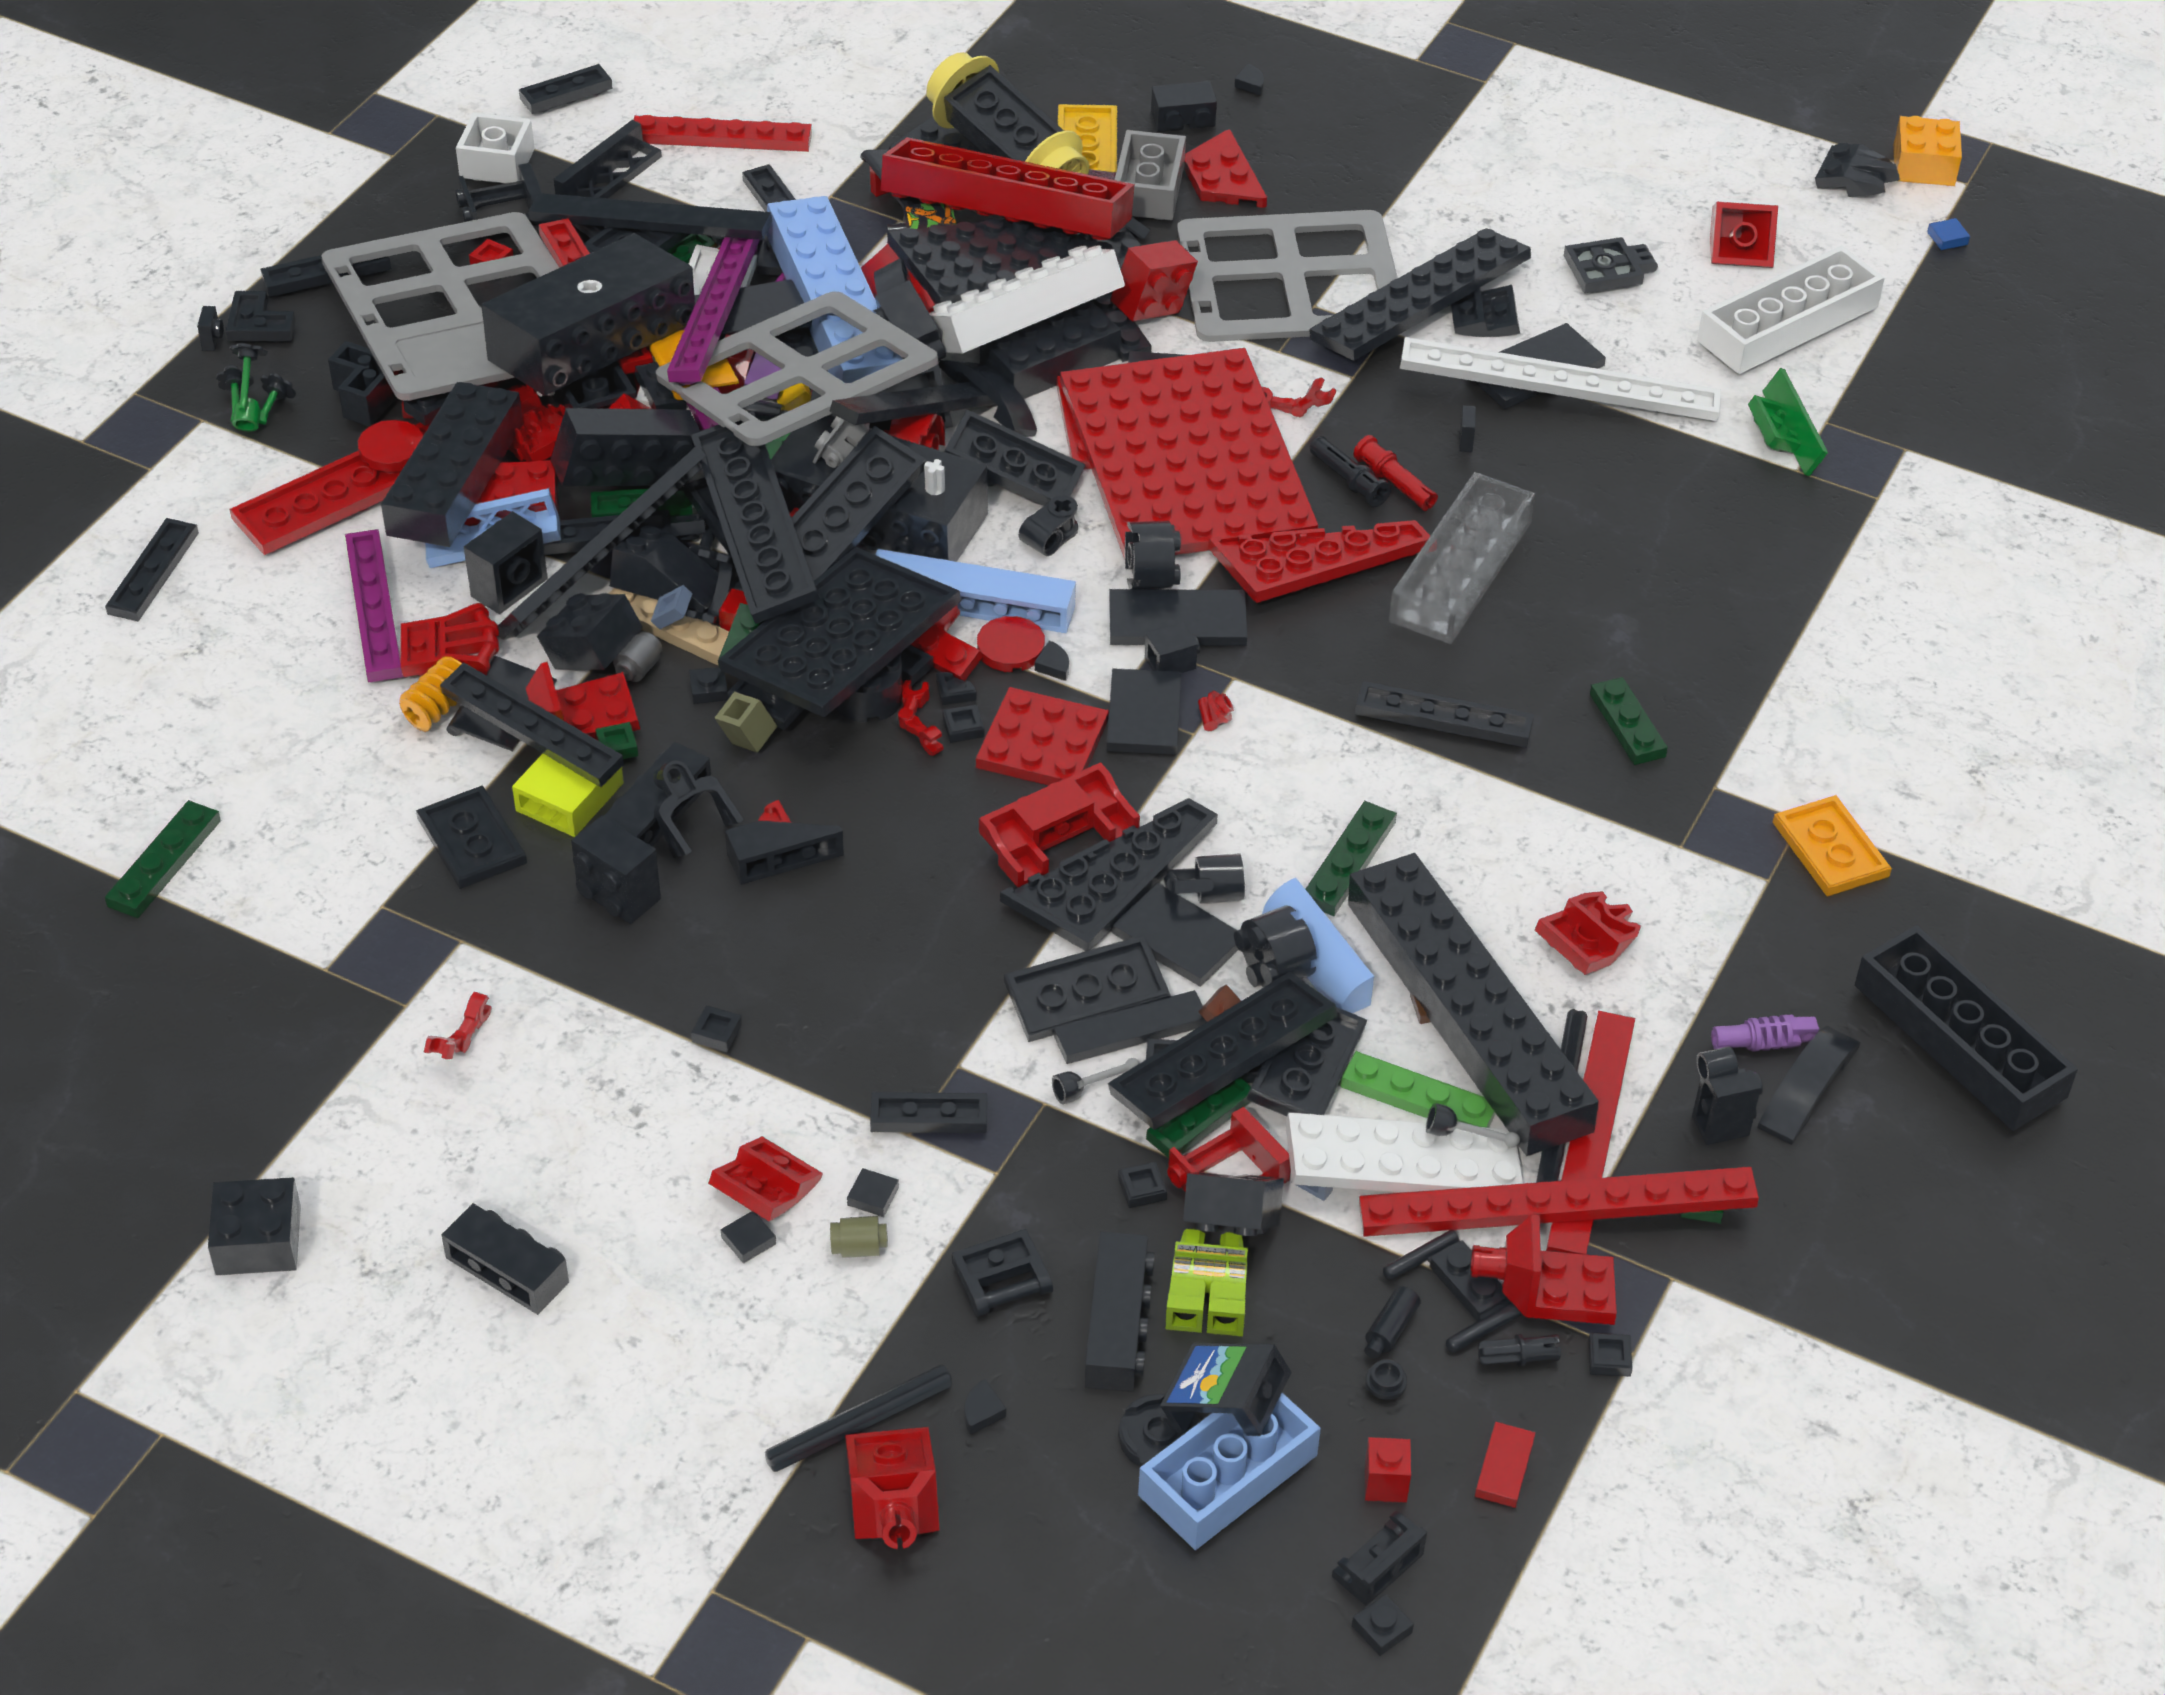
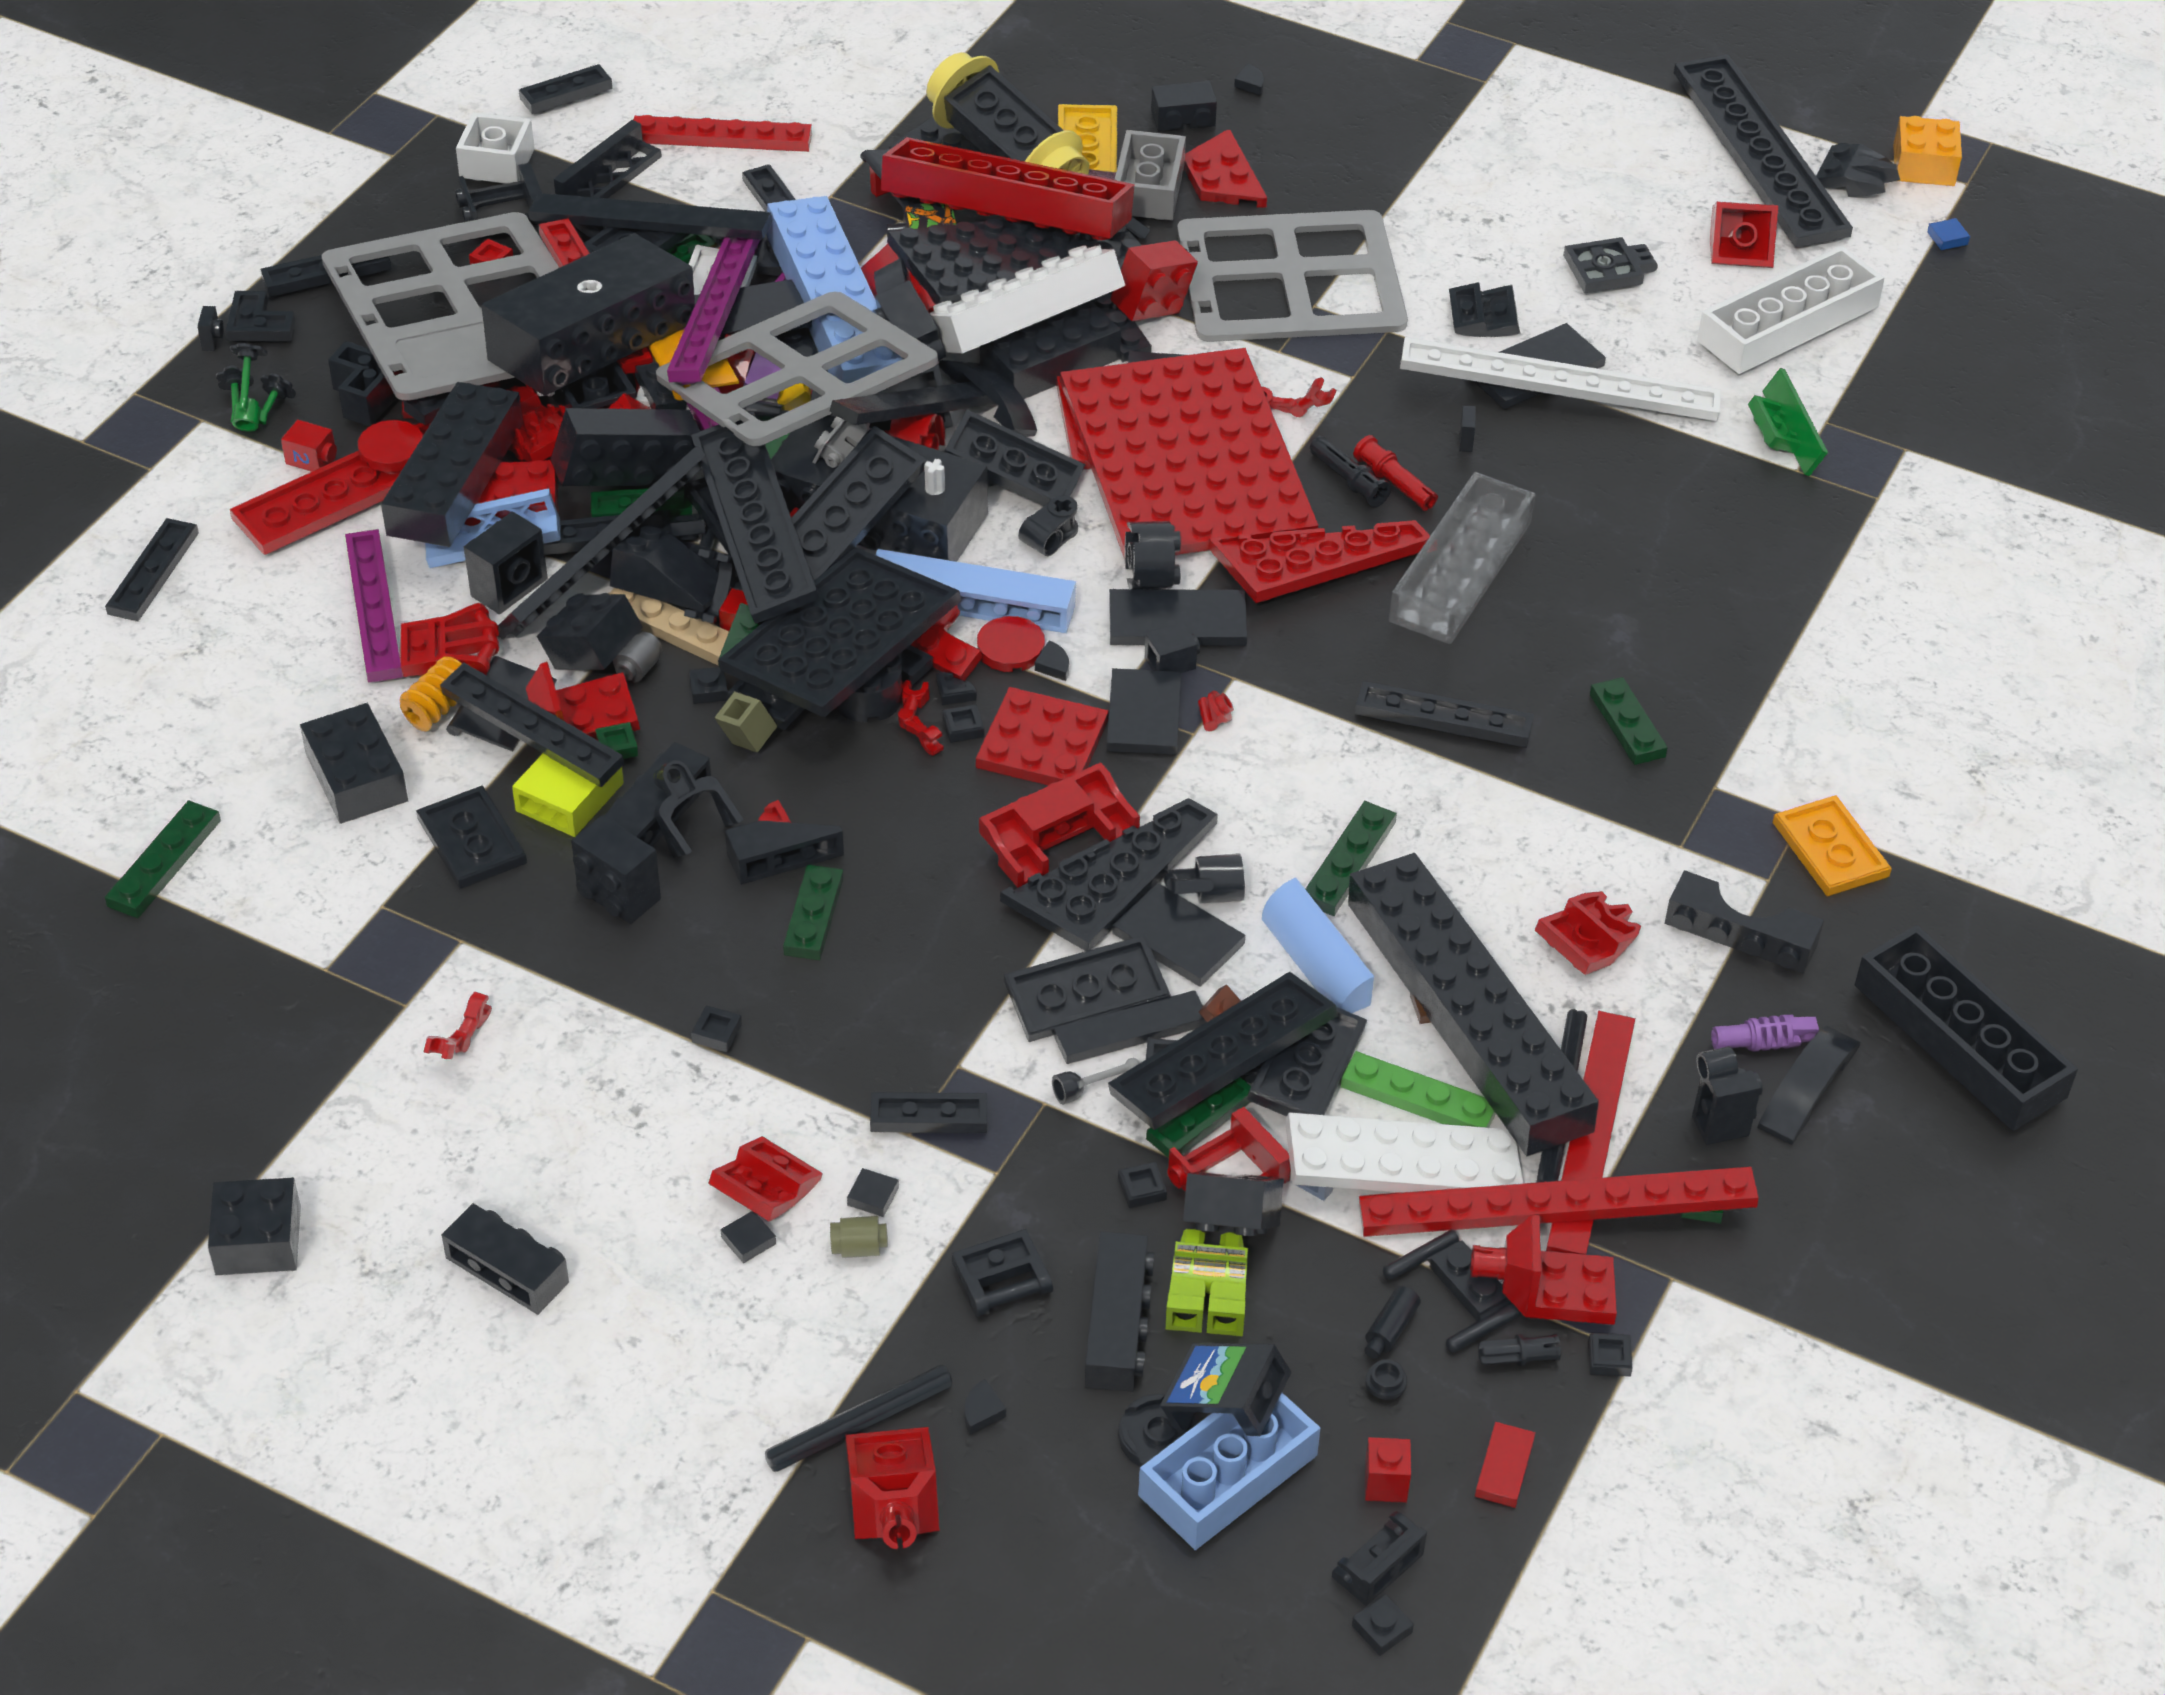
(308, 446): none -> red brick
(354, 763): none -> black brick
(671, 607): sand blue tile -> none
(813, 912): none -> dark green plate
(1275, 946): black brick -> none
(1419, 293): black plate -> none
(1443, 1121): hinge -> none
(1763, 150): none -> black plate
(1781, 939): none -> black arch

